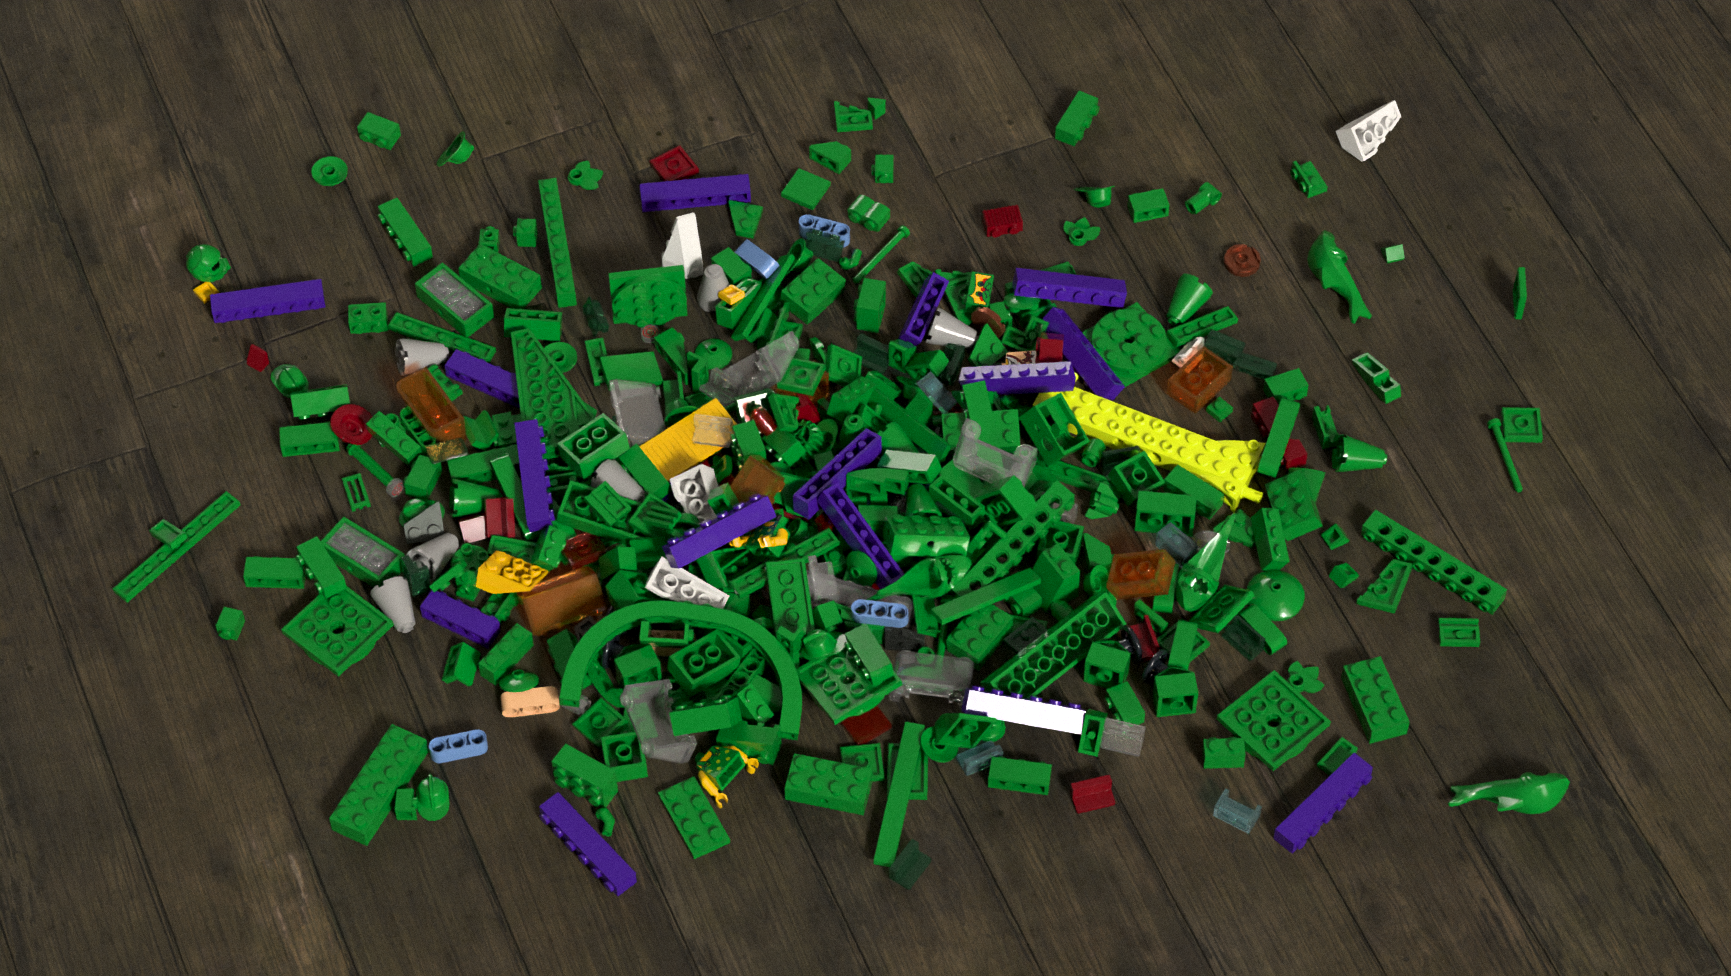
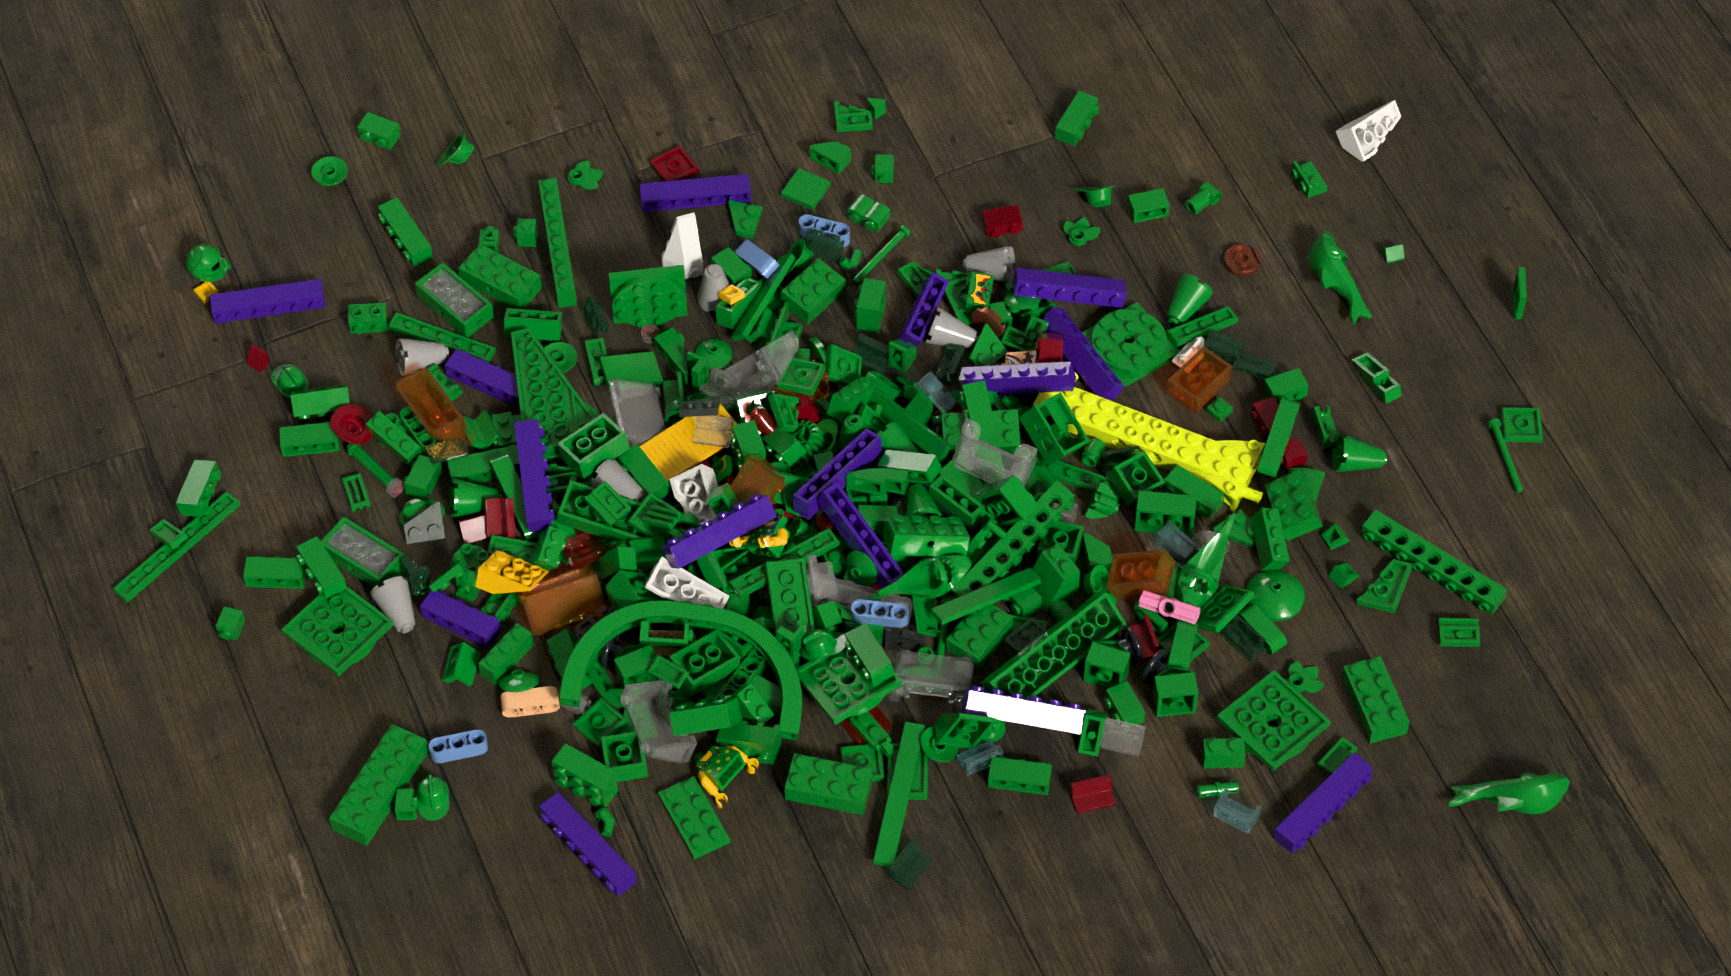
(198, 488): none -> brick
(435, 553): light grey cone -> none
(668, 671): none -> green tile
(701, 407): none -> pearl dark grey wing
(872, 733): none -> green hinge
(925, 362): green brick -> none
(993, 262): none -> light grey cone
(1180, 609): none -> bright pink piece
(1217, 789): none -> green pin

